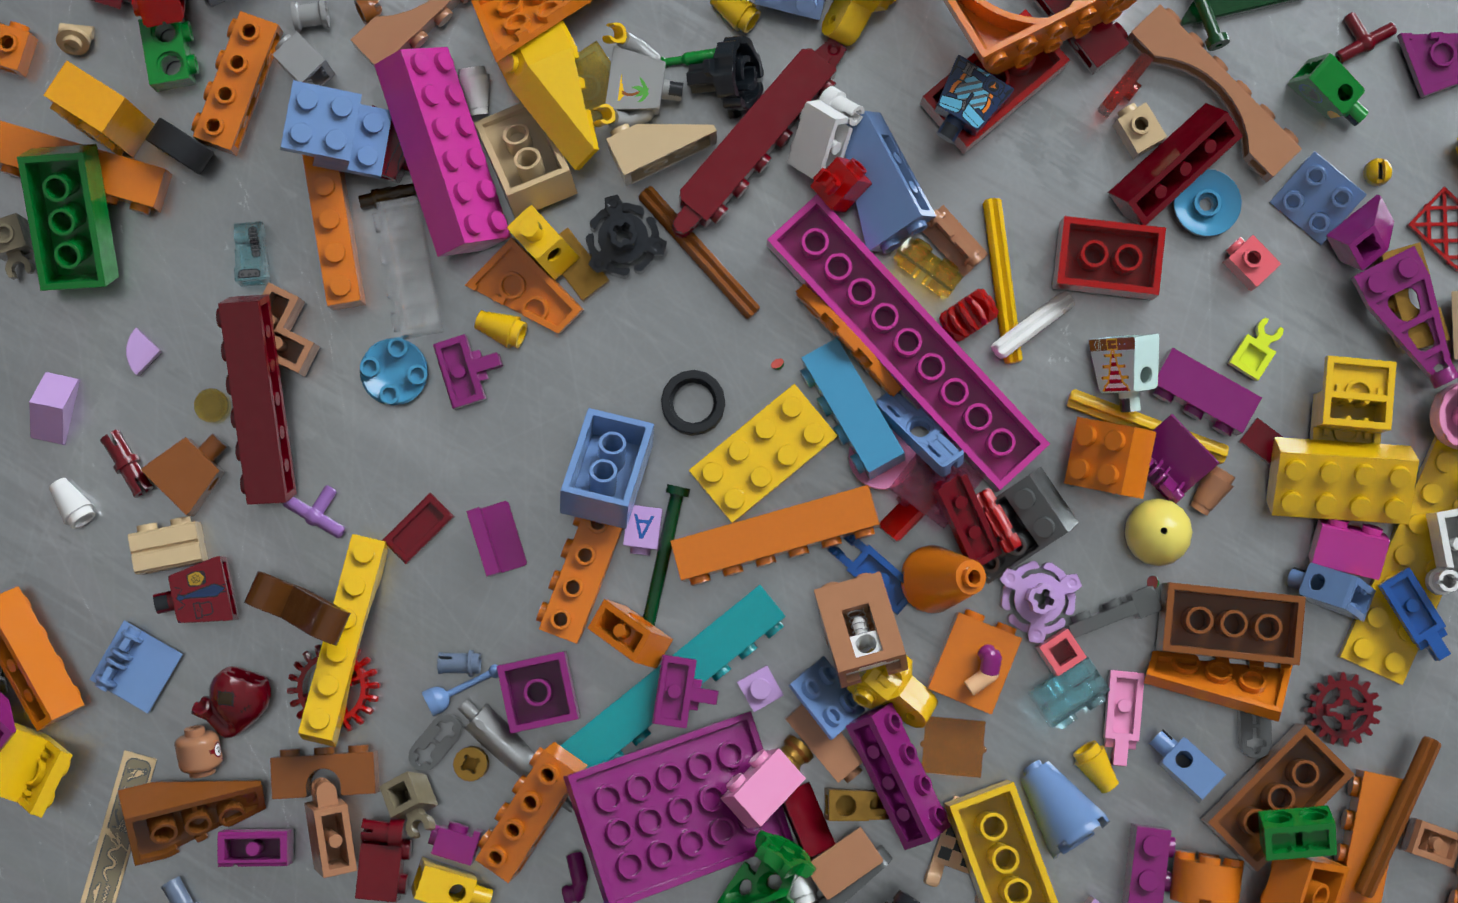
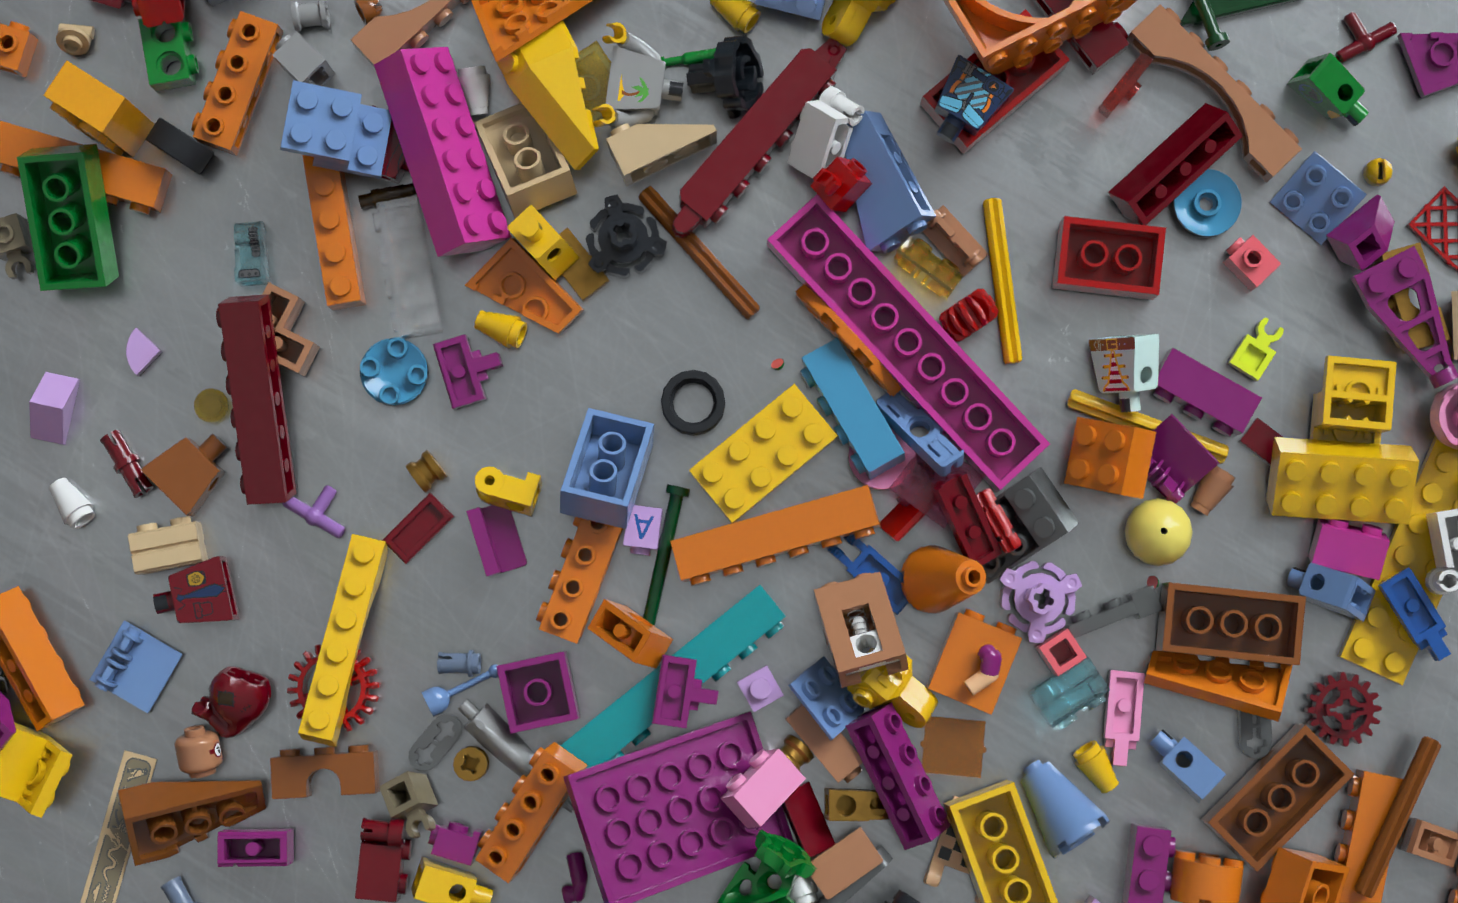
(298, 607): reddish brown beam -> none
(329, 830): nougat brick -> none
(426, 471): none -> pearl gold wheel
(508, 491): none -> yellow leg
(1033, 325): white axle -> none
(1138, 129): tan brick -> none
(1297, 833): green brick -> none

